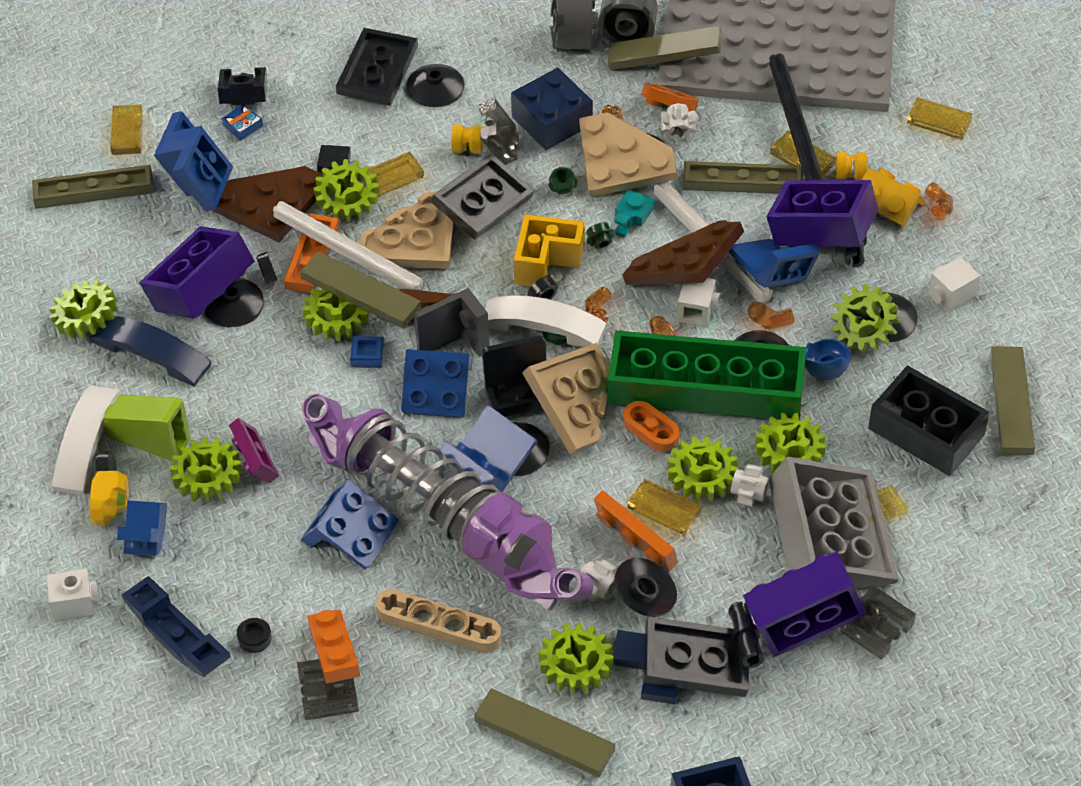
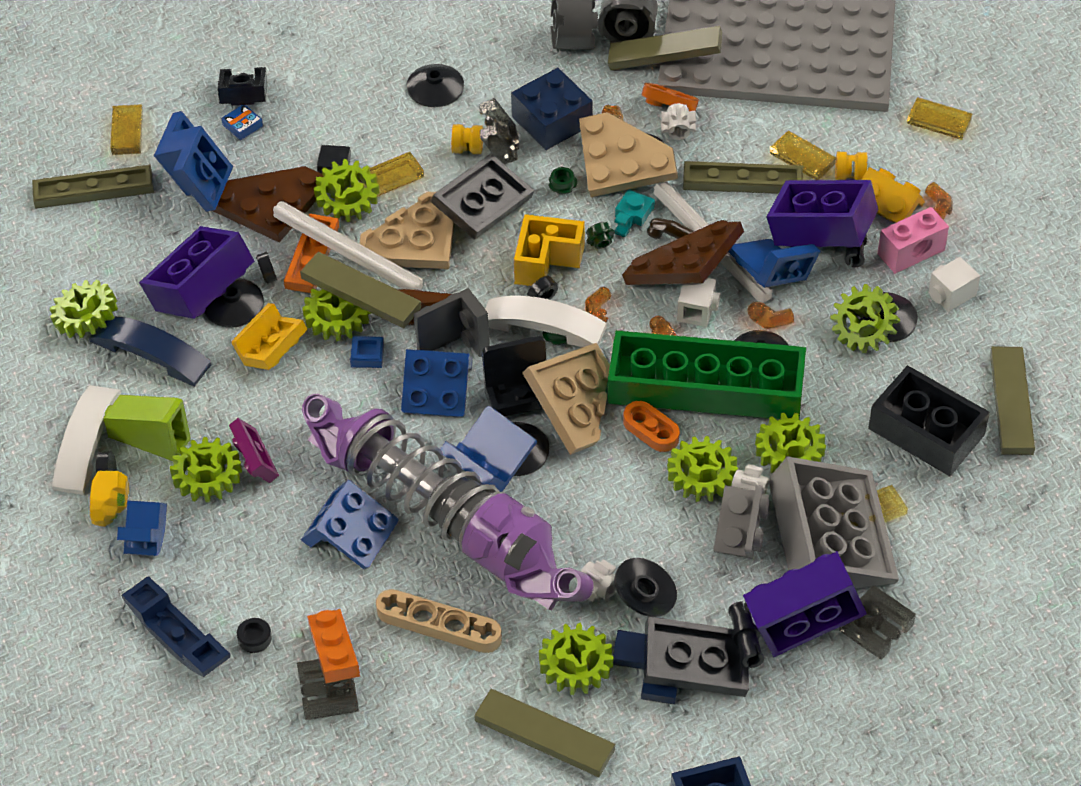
(72, 594): white brick -> none
(267, 338): none -> yellow bracket
(377, 66): black plate -> none
(634, 531): orange plate -> none
(664, 507): clear yellow tile -> none
(670, 227): none -> dark brown arm
(739, 521): none -> light grey bracket
(795, 118): black axle -> none
(827, 359): blue hair -> none
(913, 240): none -> bright pink brick

